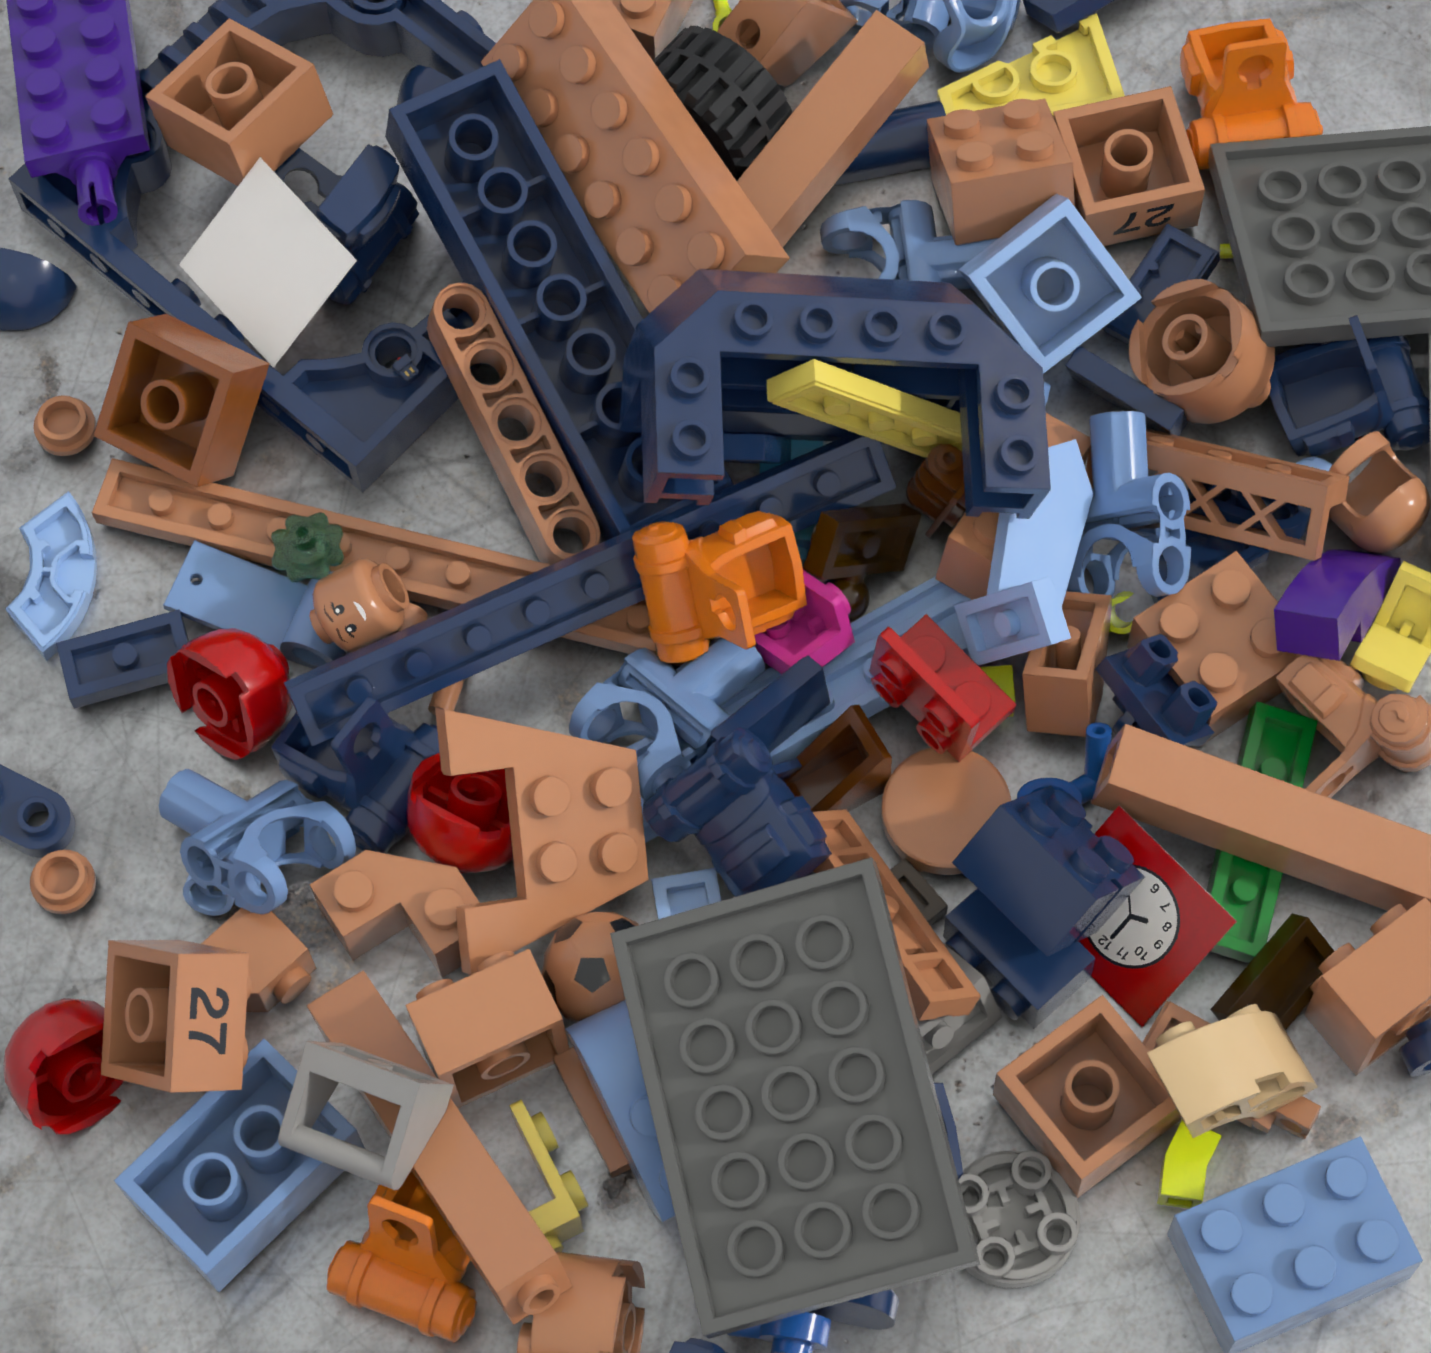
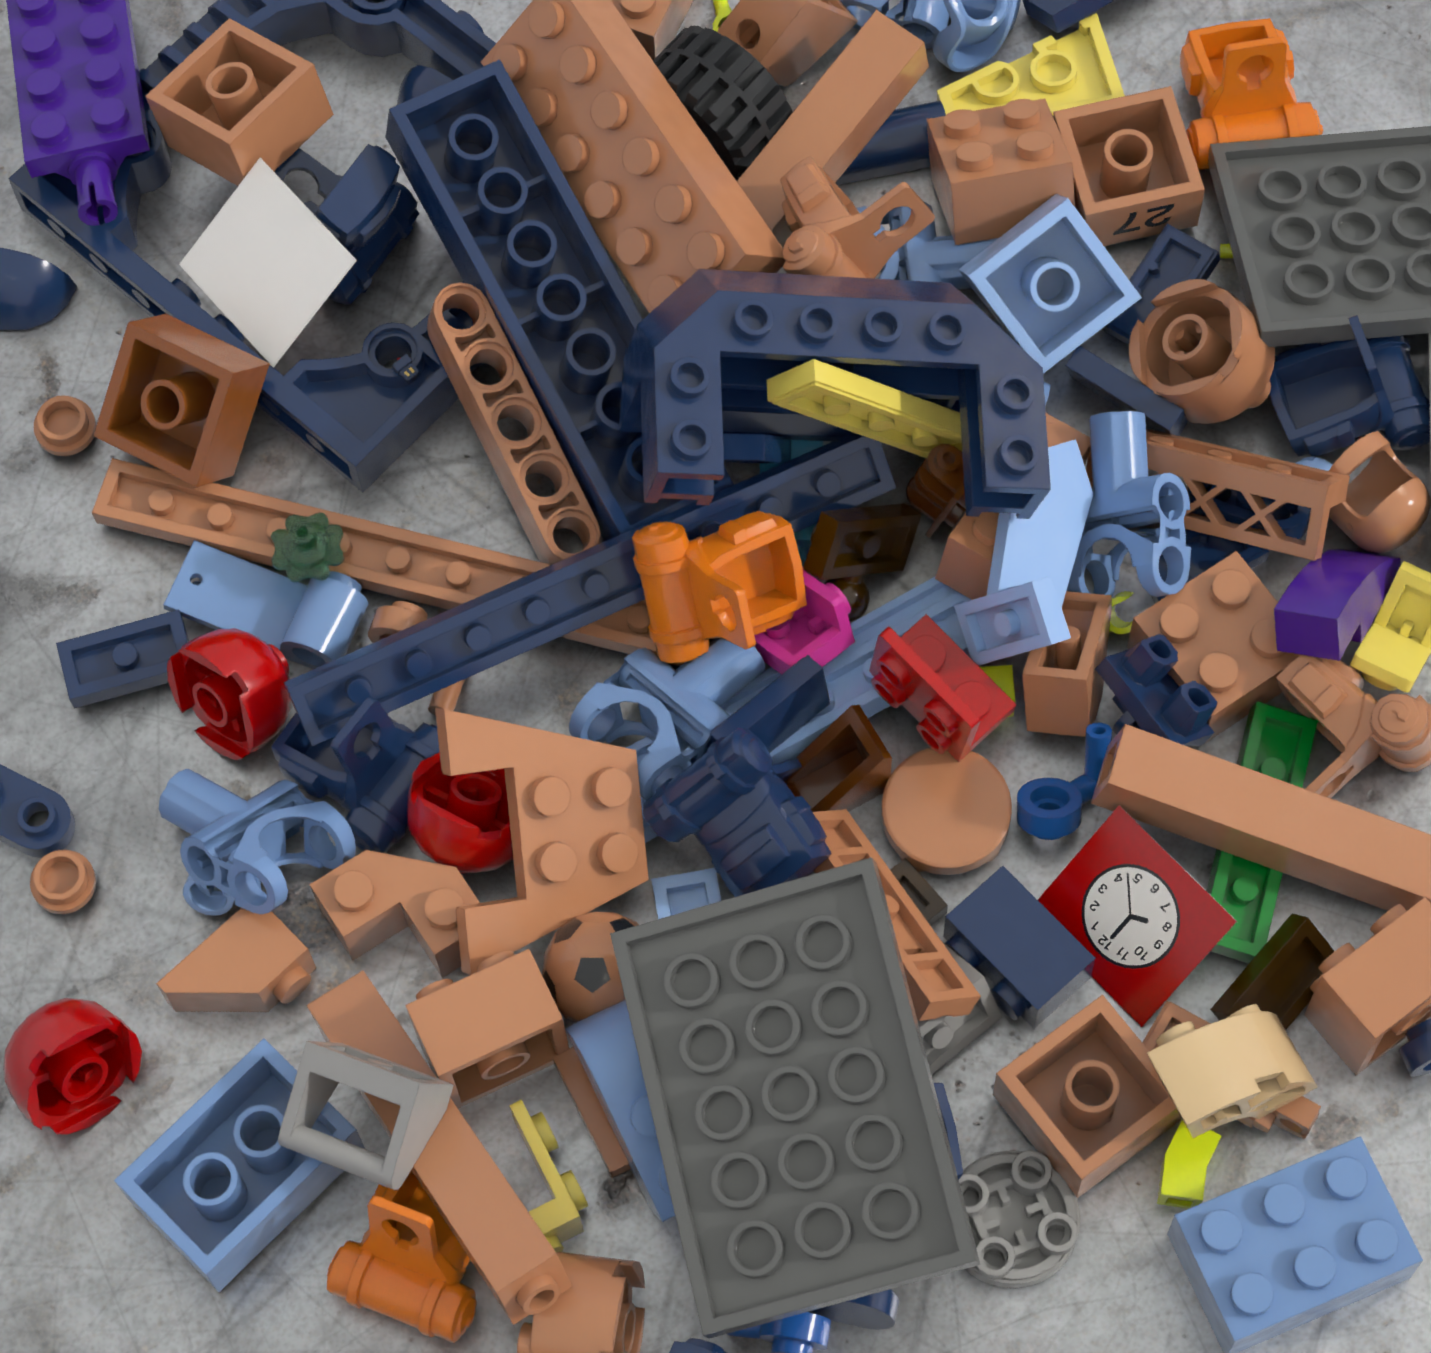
(59, 575): light blue tile -> none
(175, 1015): nougat brick -> none
(358, 604): nougat head -> none
(831, 233): none -> nougat piece
(1049, 868): dark blue piece -> none

